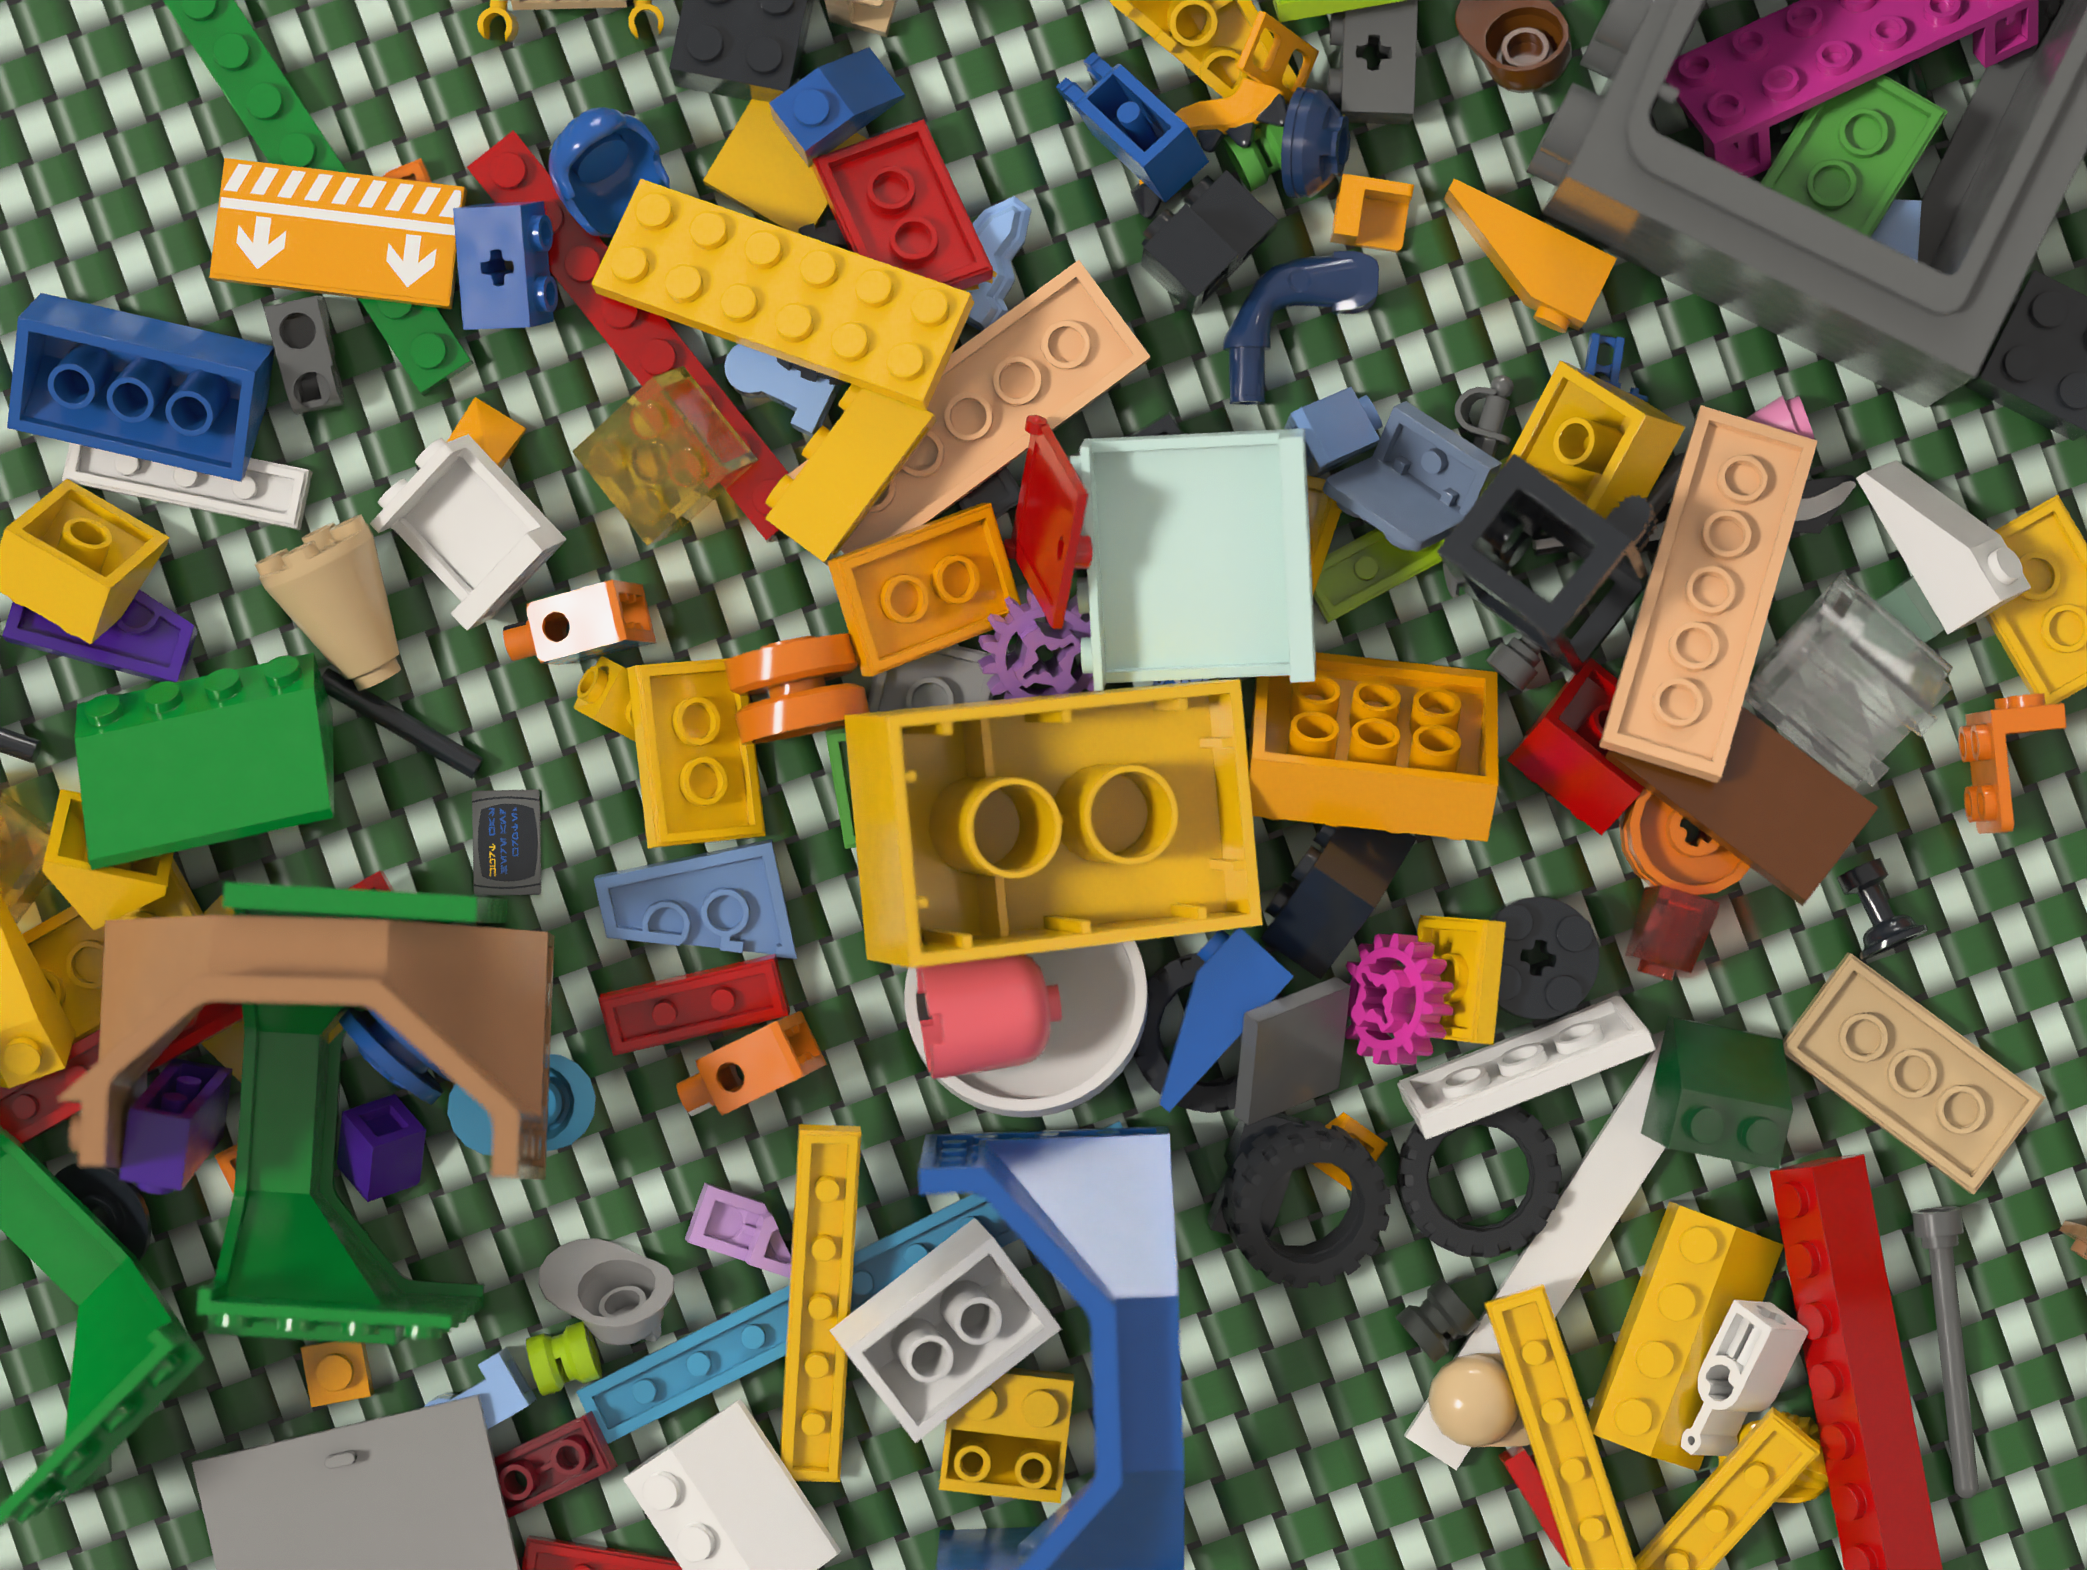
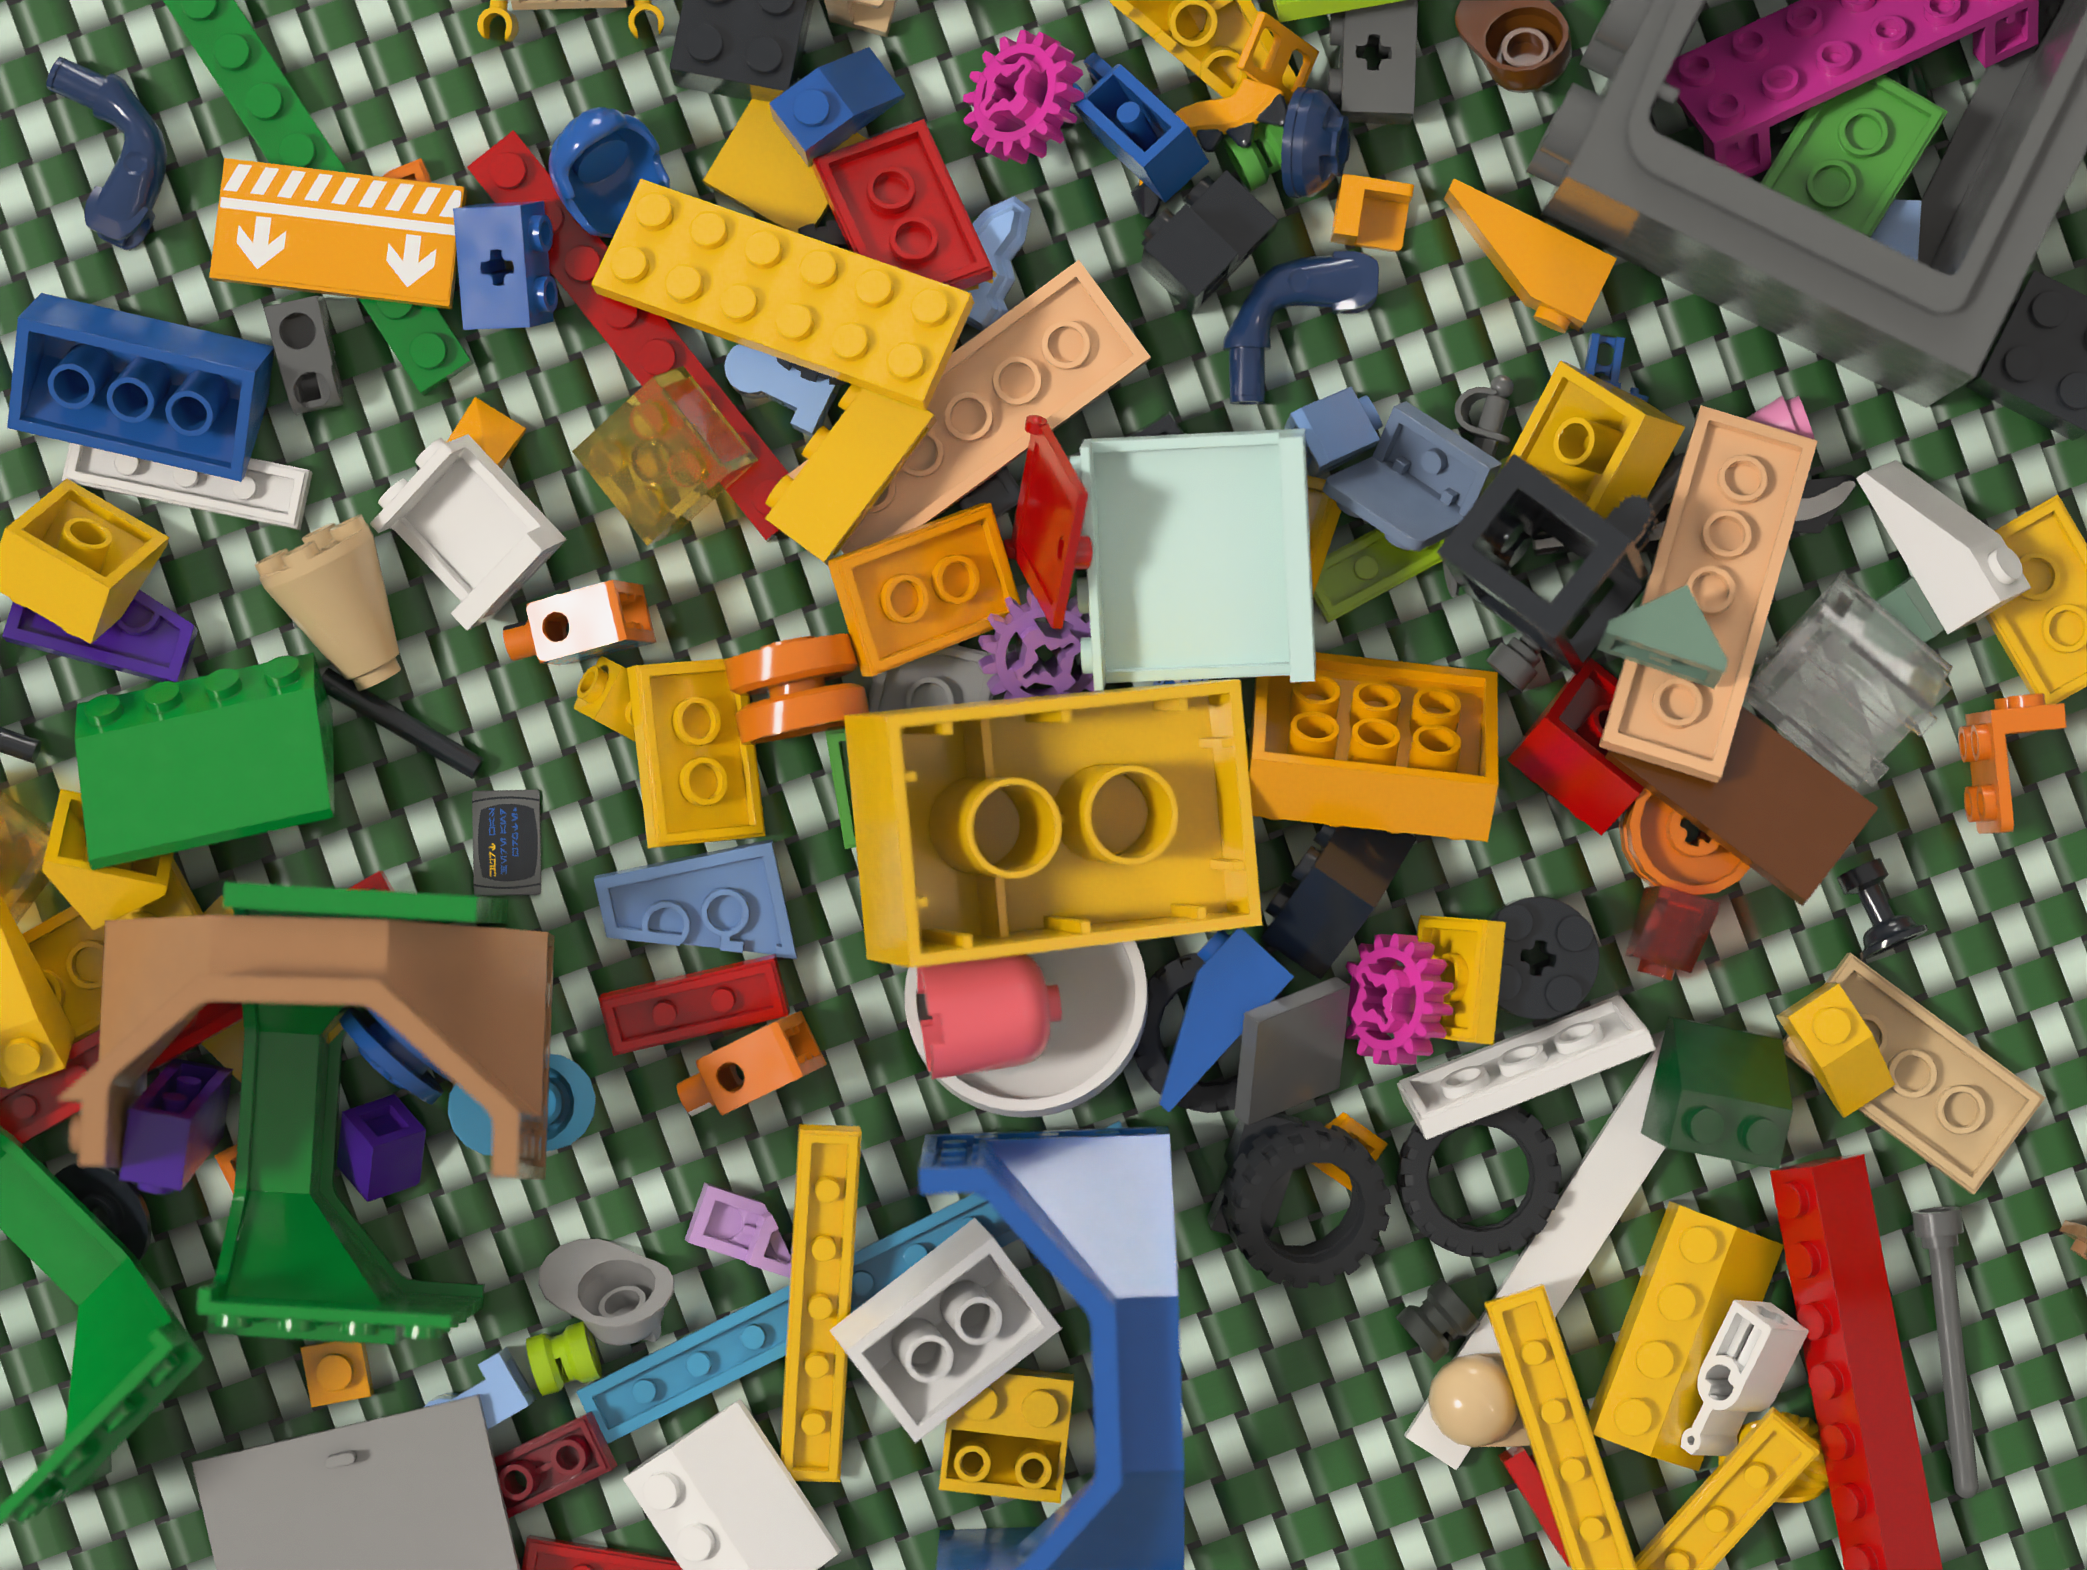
(125, 204): none -> dark blue piece
(1023, 97): none -> dark pink gear
(1668, 637): none -> sand green slope
(1837, 1047): none -> yellow slope

